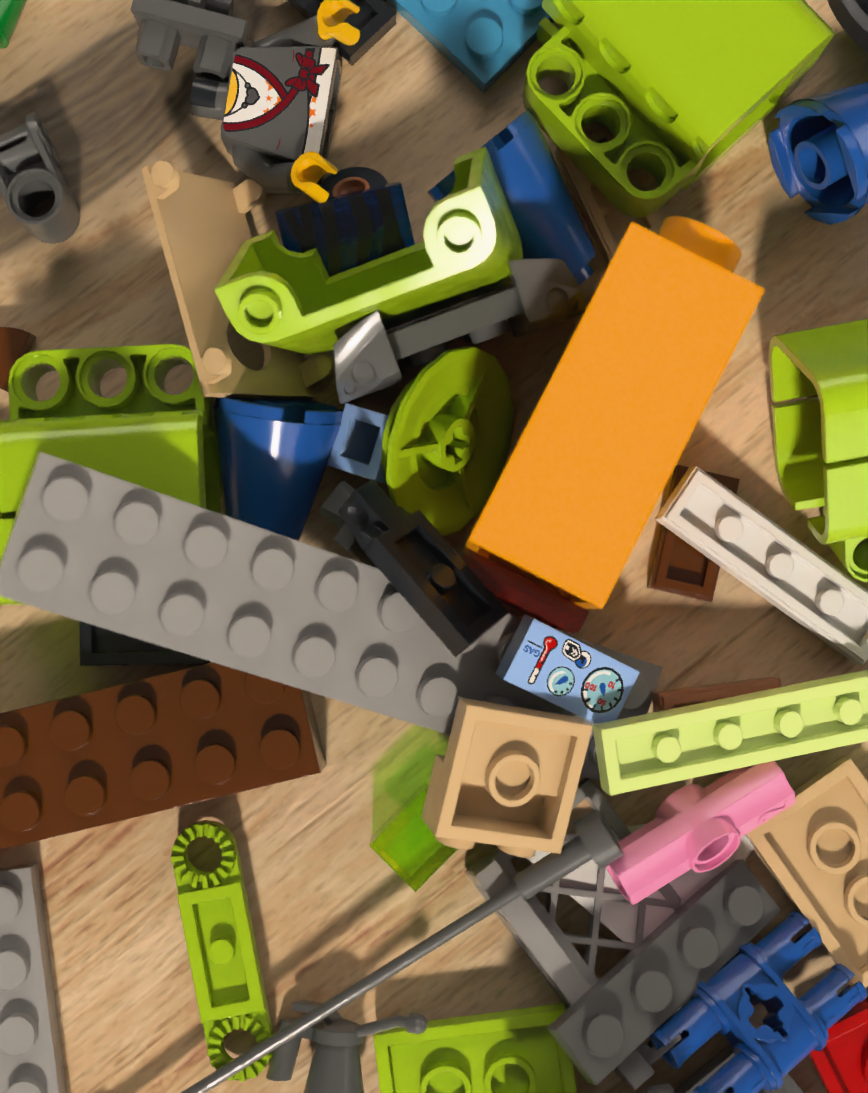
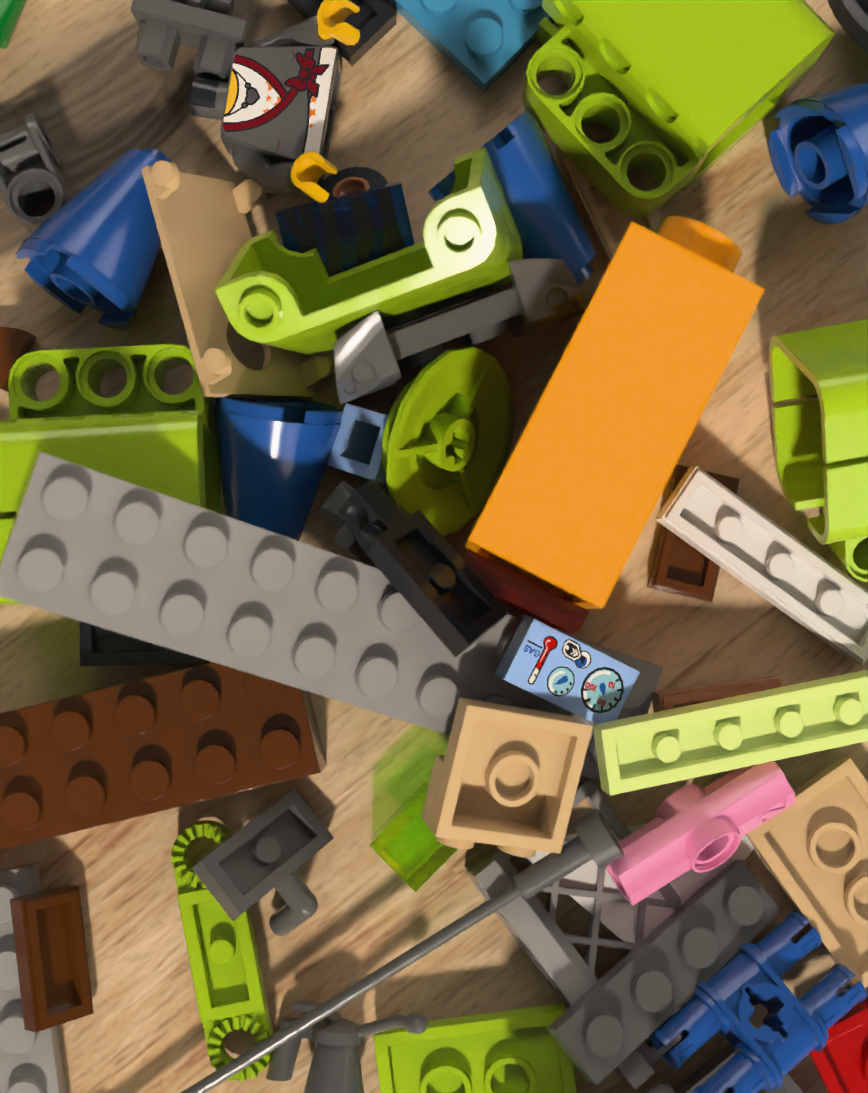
(51, 957): none -> reddish brown tile
(100, 243): none -> blue cone
(265, 858): none -> dark grey plate

